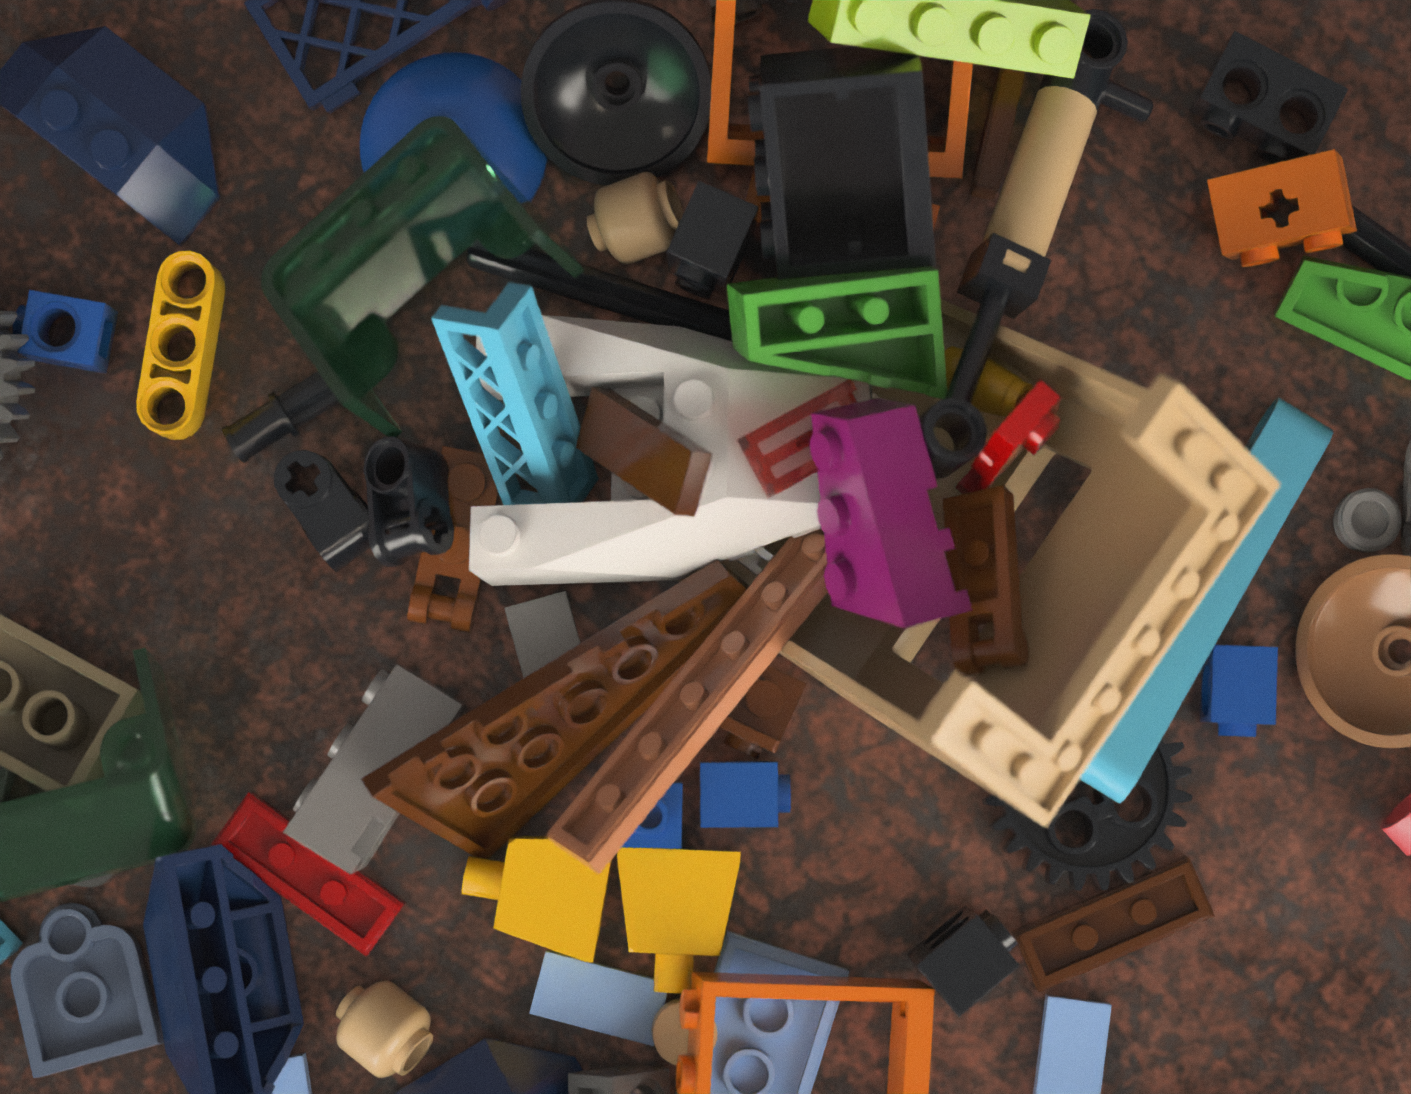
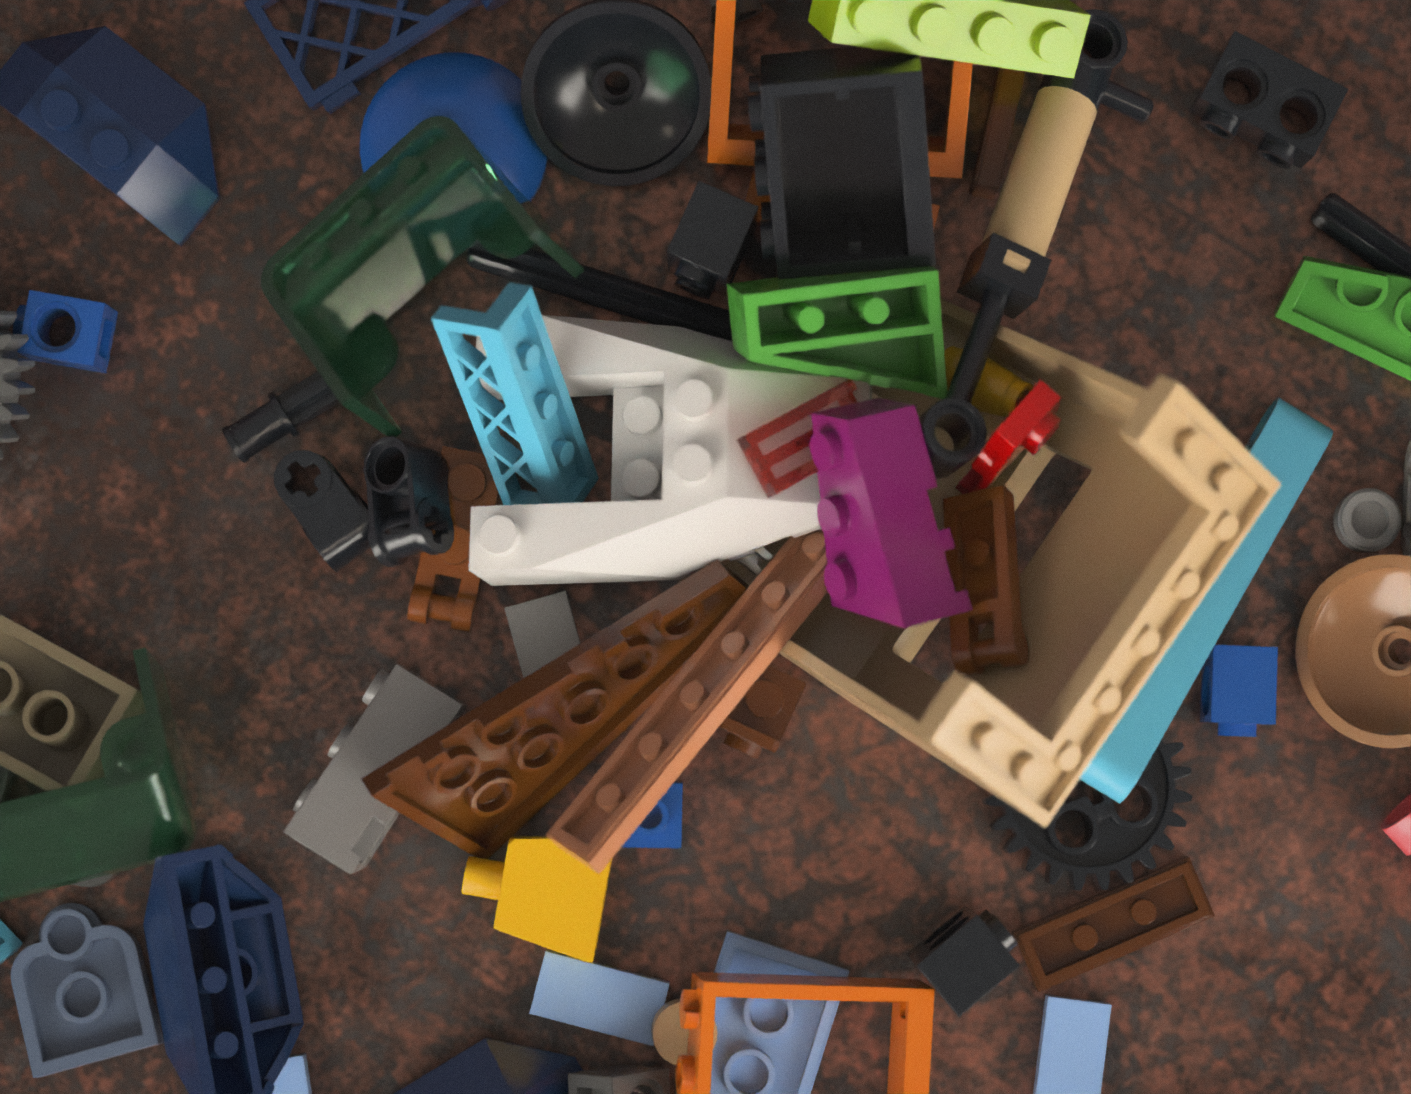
(170, 316): yellow beam -> none
(344, 903): red tile -> none
(383, 1029): tan head -> none
(635, 217): tan head -> none
(644, 452): reddish brown tile -> none
(676, 907): yellow torso -> none
(742, 794): blue brick -> none
(1246, 197): orange brick -> none

